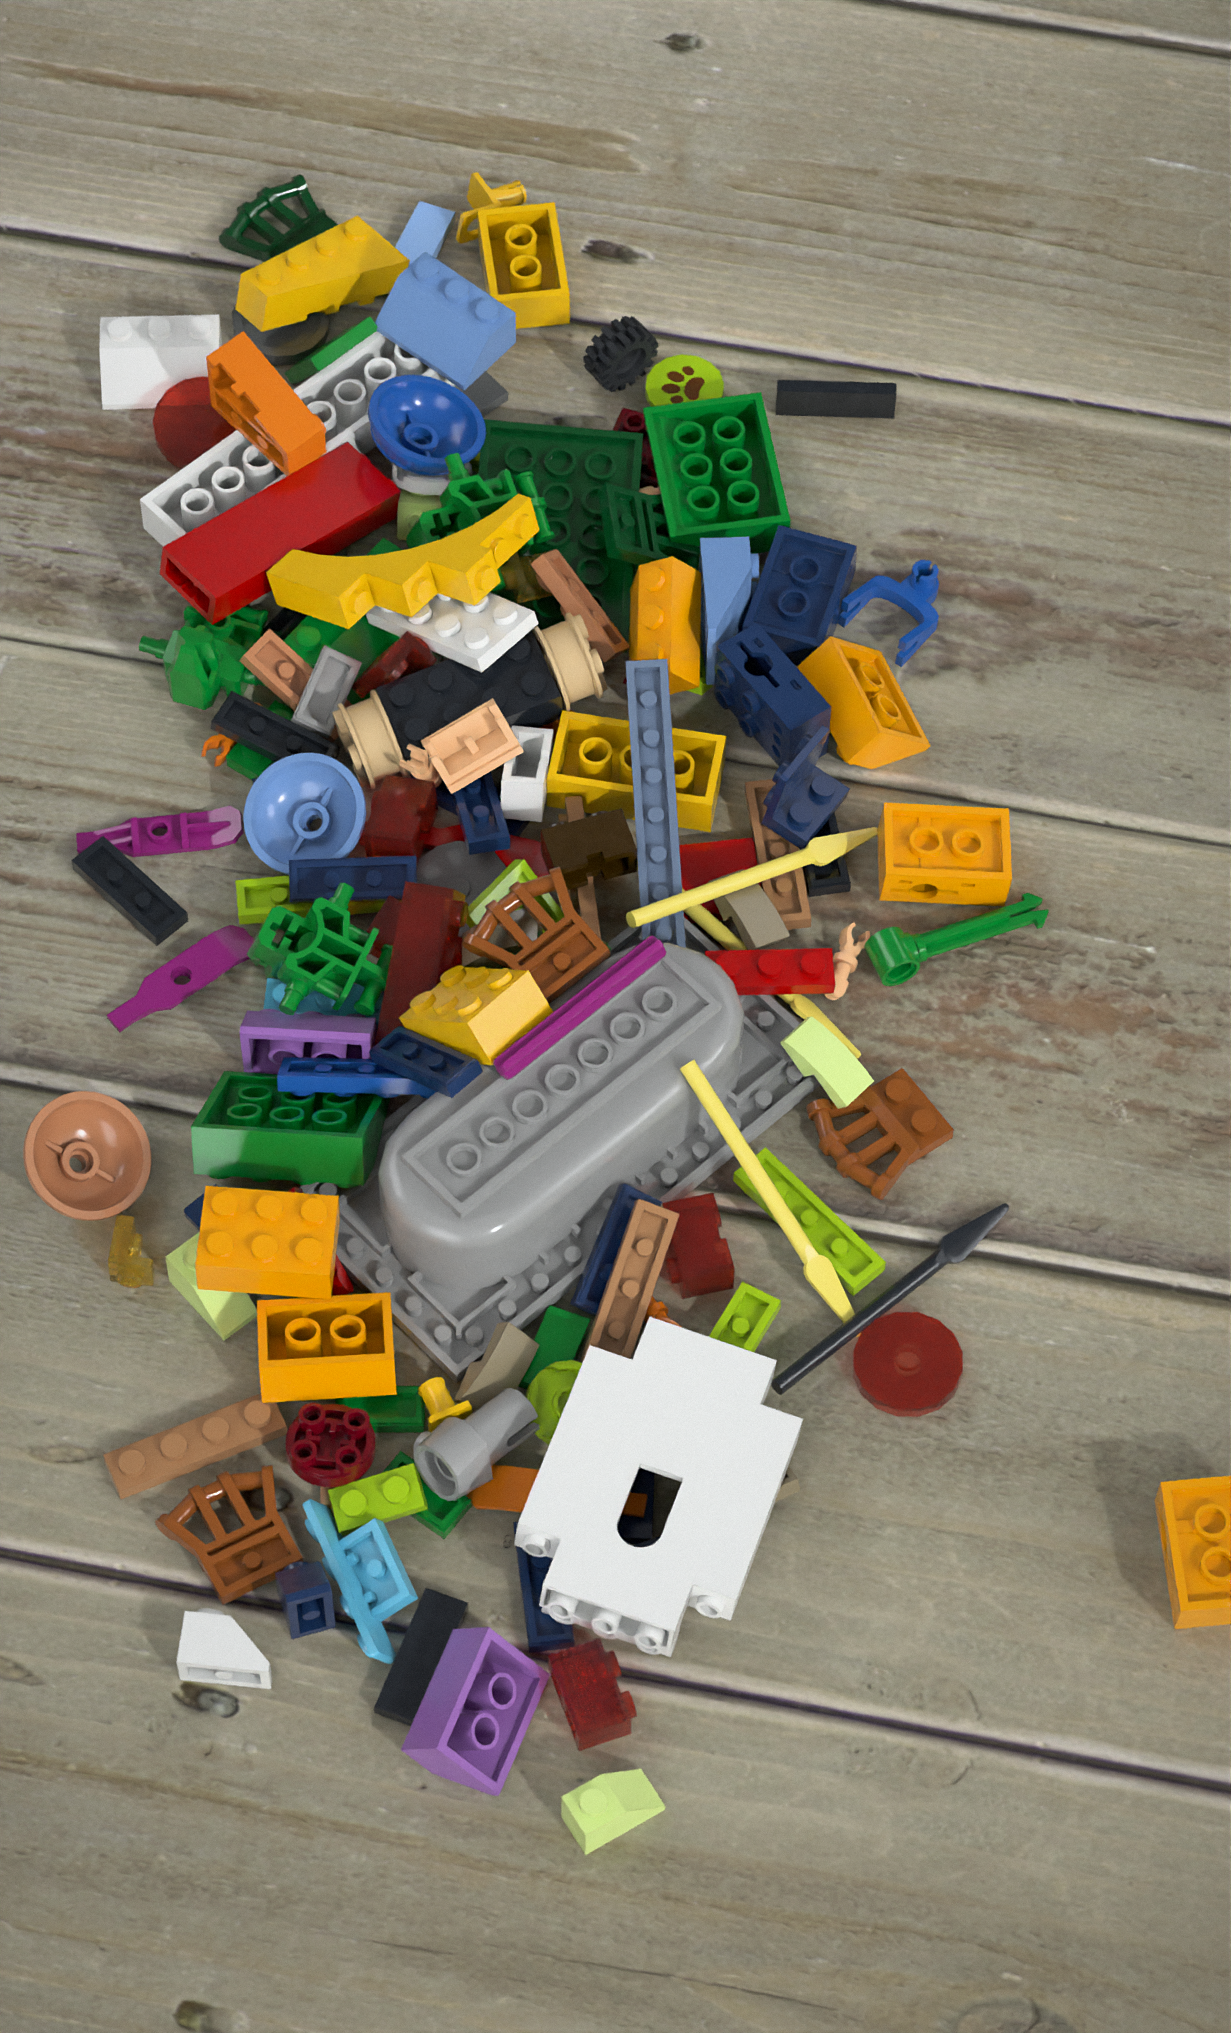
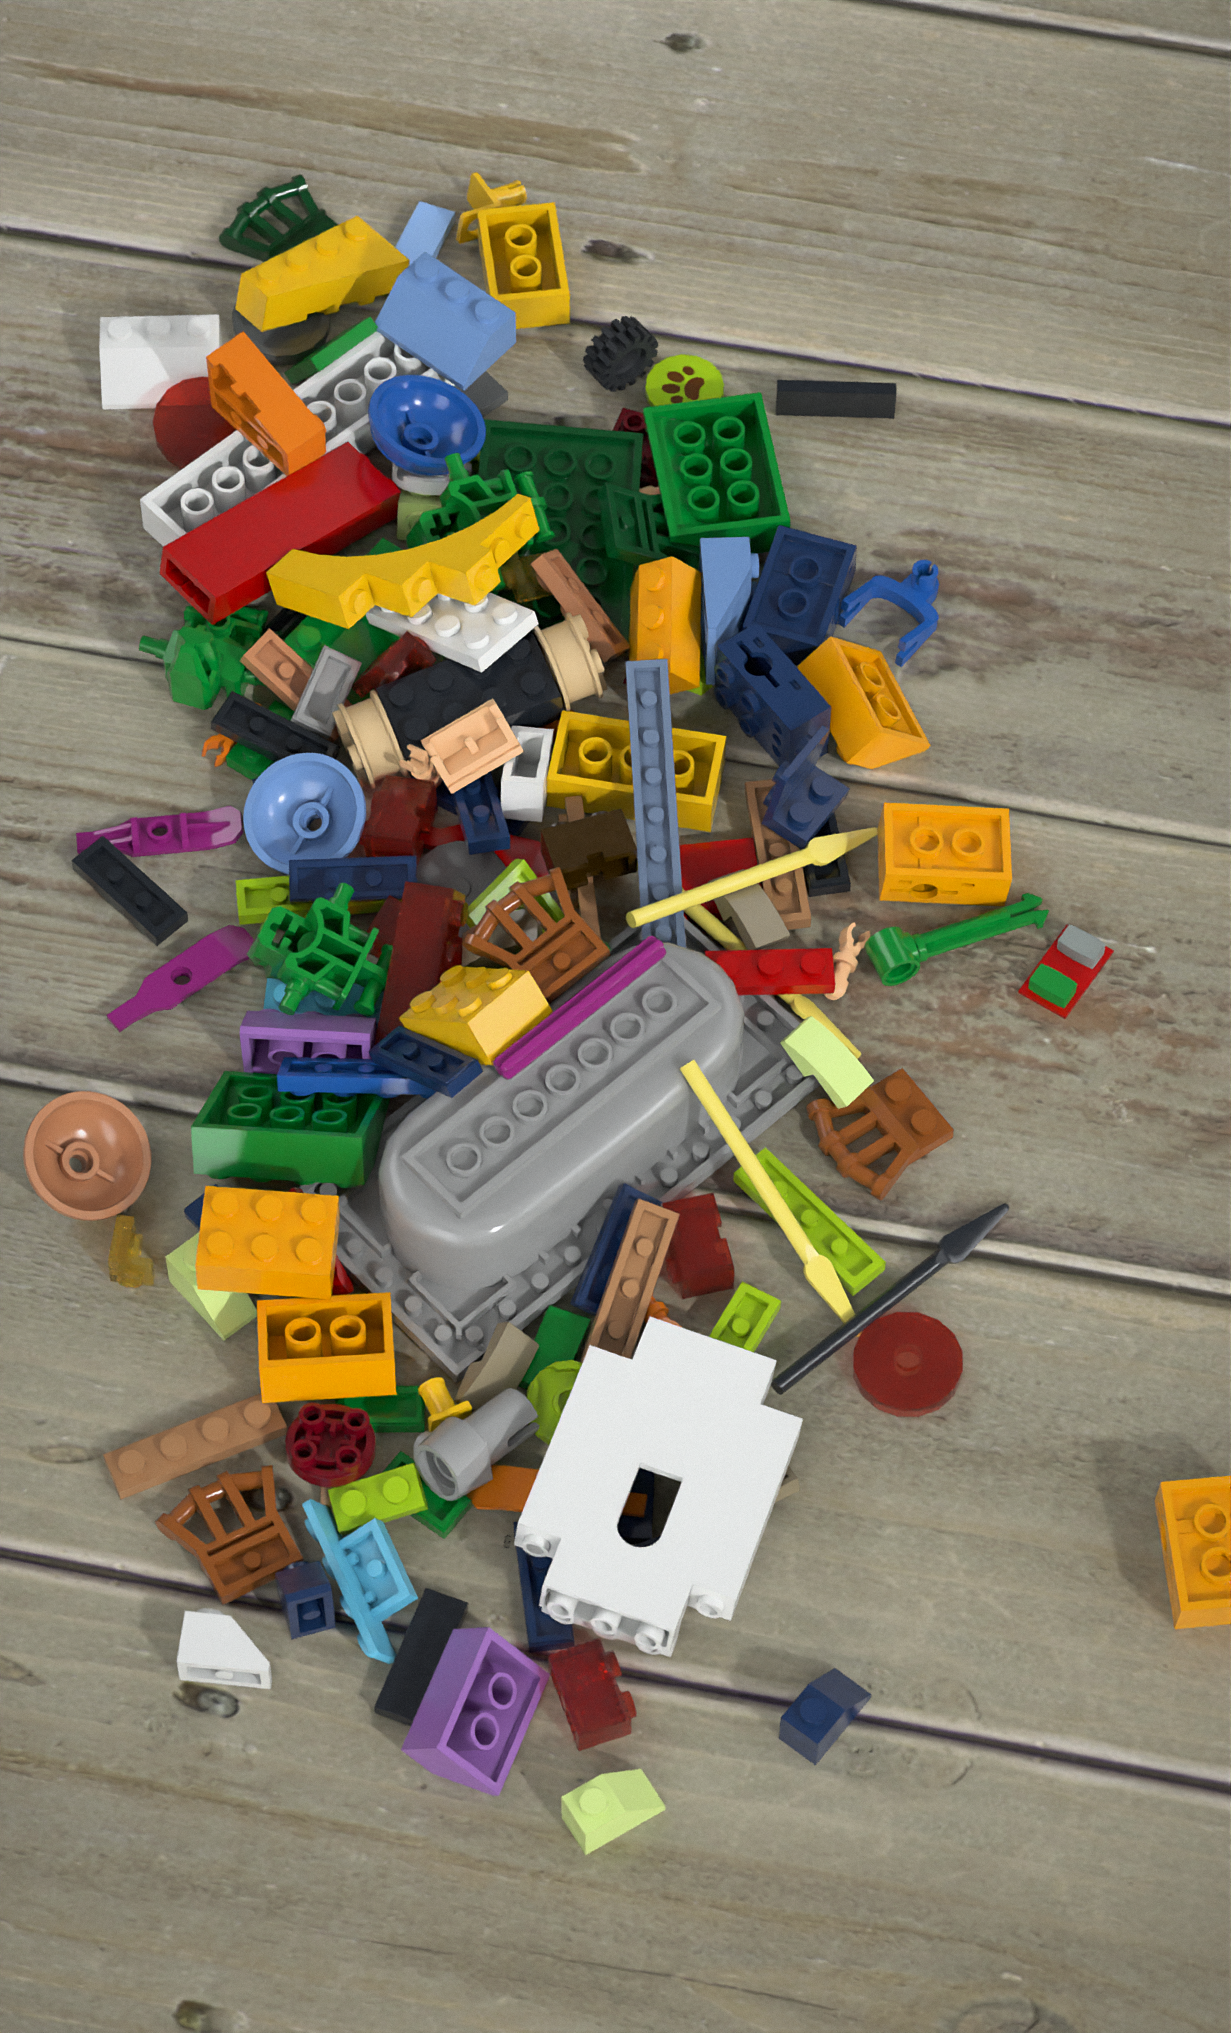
(822, 1714): none -> dark blue slope
(1066, 970): none -> piece

